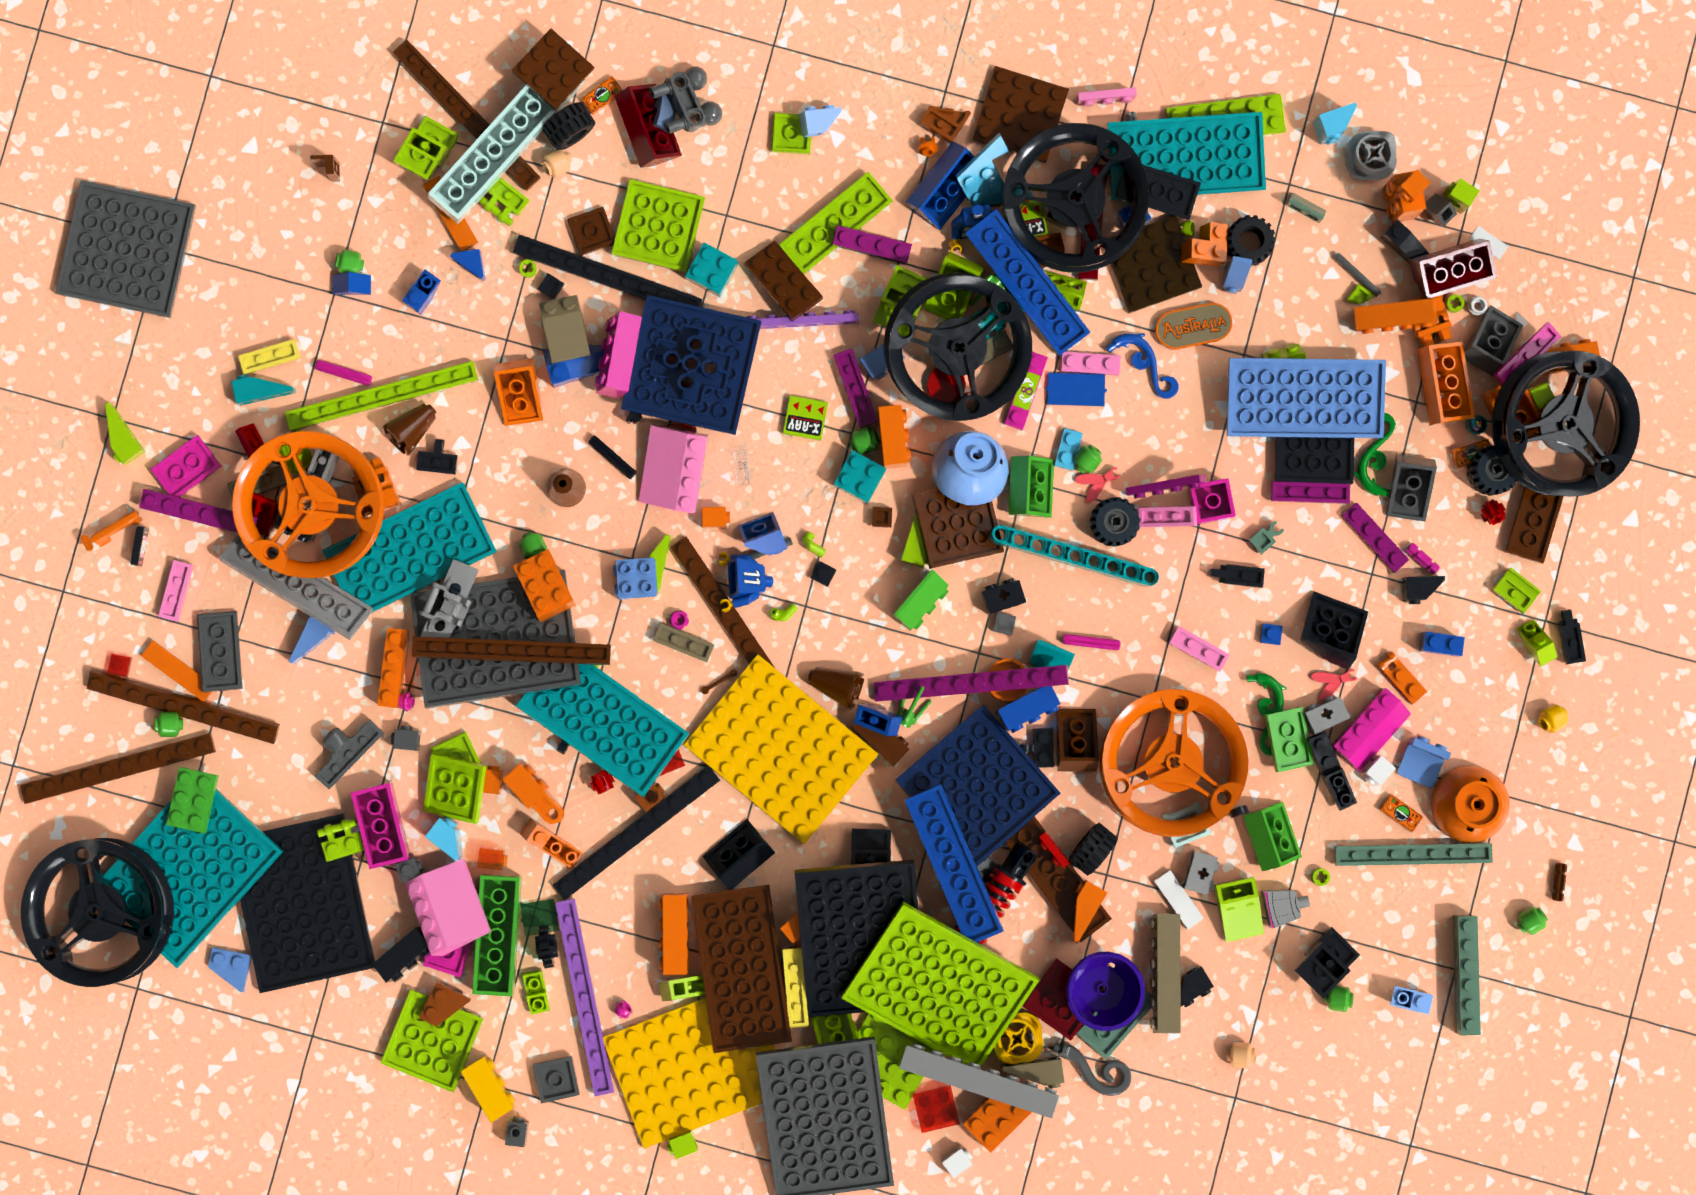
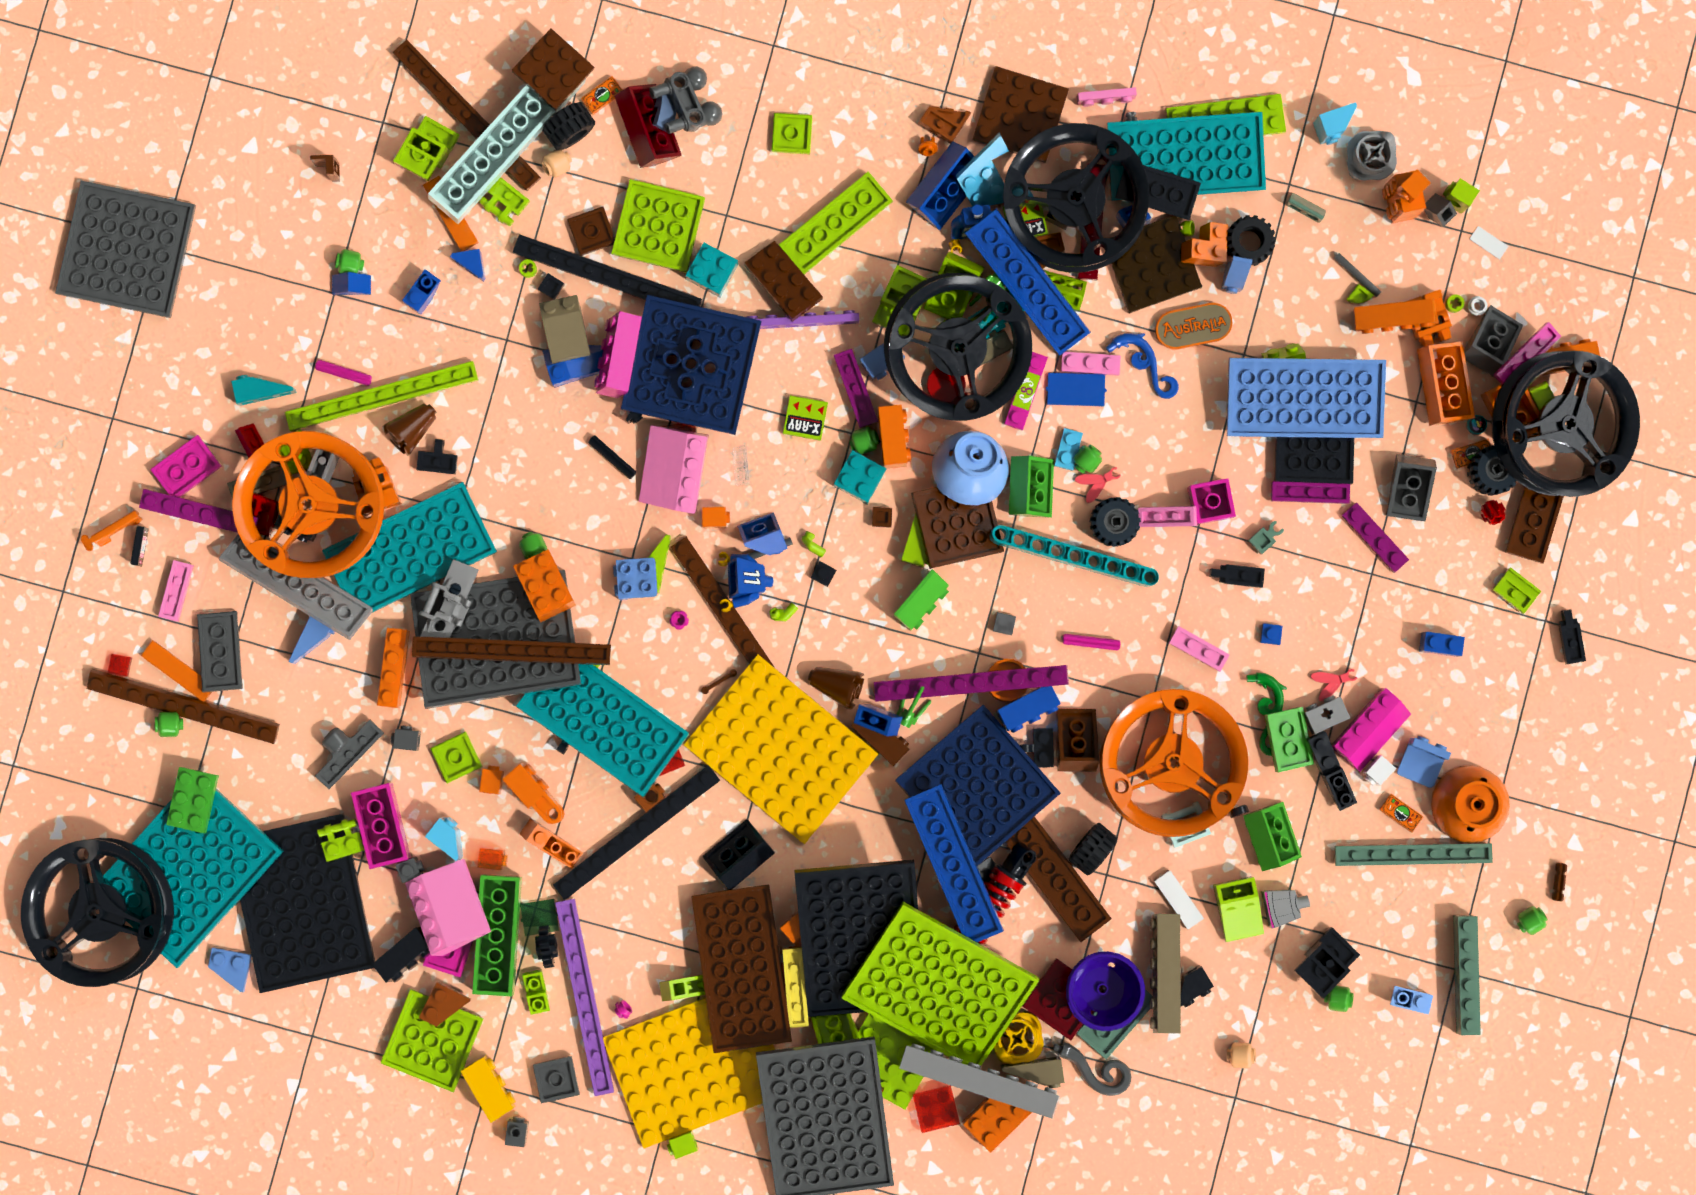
(118, 768): reddish brown plate -> none
(122, 439): lime slope -> none
(269, 357): light yellow plate -> none
(406, 701): dark pink plate -> none
(454, 788): lime plate -> none
(518, 391): orange slope -> none
(571, 493): reddish brown cone -> none
(601, 782): red gear -> none
(675, 934): orange brick -> none
(683, 642): dark tan plate -> none
(818, 121): light blue slope -> none
(870, 846): black bracket -> none
(871, 244): magenta plate -> none
(957, 1161): white brick -> none
(1015, 596): black brick -> none
(1047, 655): teal slope -> none
(1058, 856): red plate -> none
(1086, 905): orange slope -> none
(1174, 485): magenta plate -> none
(1192, 879): light grey brick -> none
(1324, 872): lime bush -> none
(1334, 629): black slope -> none
(1372, 452): green plant -> none
(1402, 678): orange plate -> none
(1403, 242): black slope -> none
(1420, 588): black slope -> none
(1422, 558): dark pink axle -> none
(1454, 268): dark red slope -> none
(1537, 642): lime slope -> none
(1553, 718): yellow head -> none

